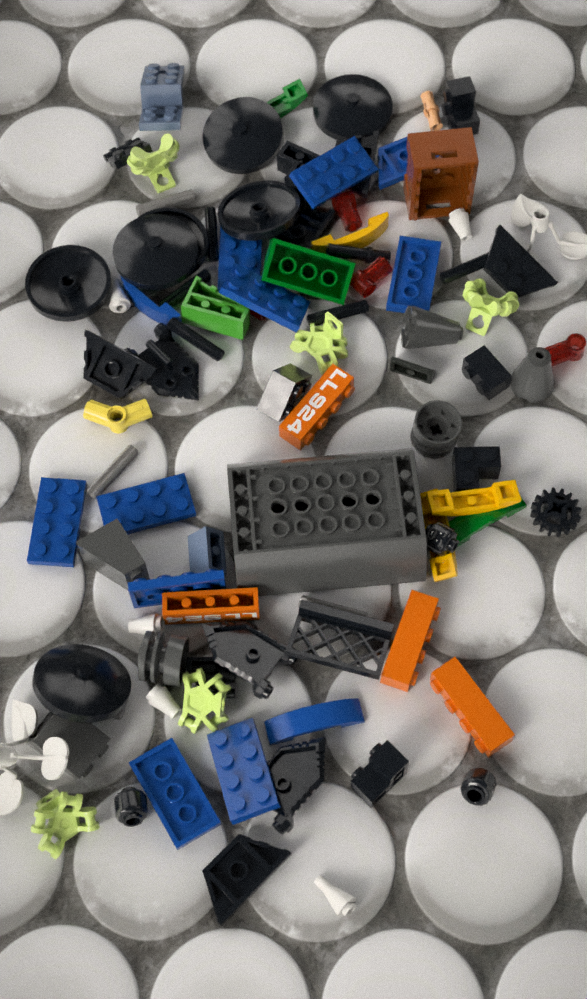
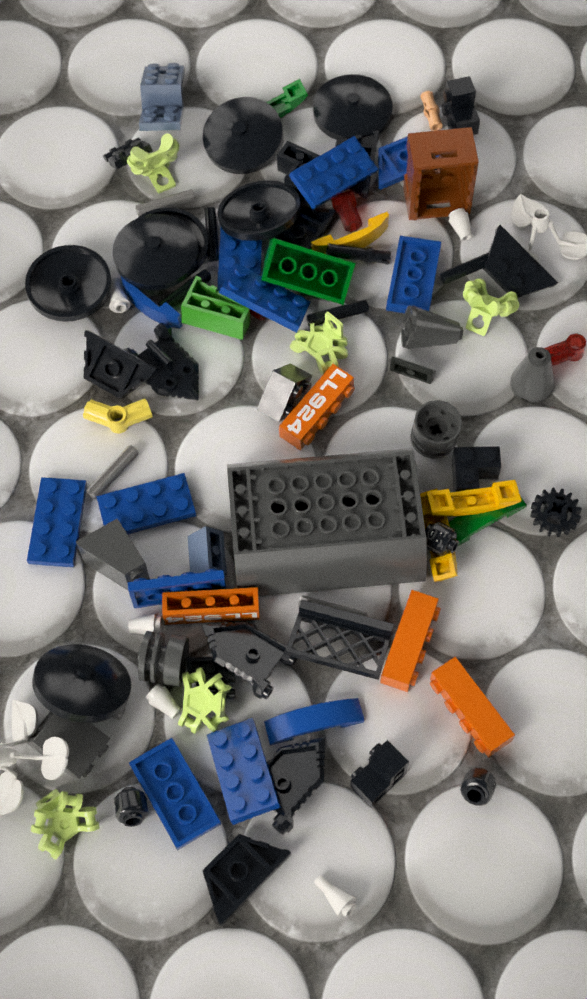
(195, 339): black axle -> none
(366, 280): clear red piece -> none
(486, 372): black brick -> none

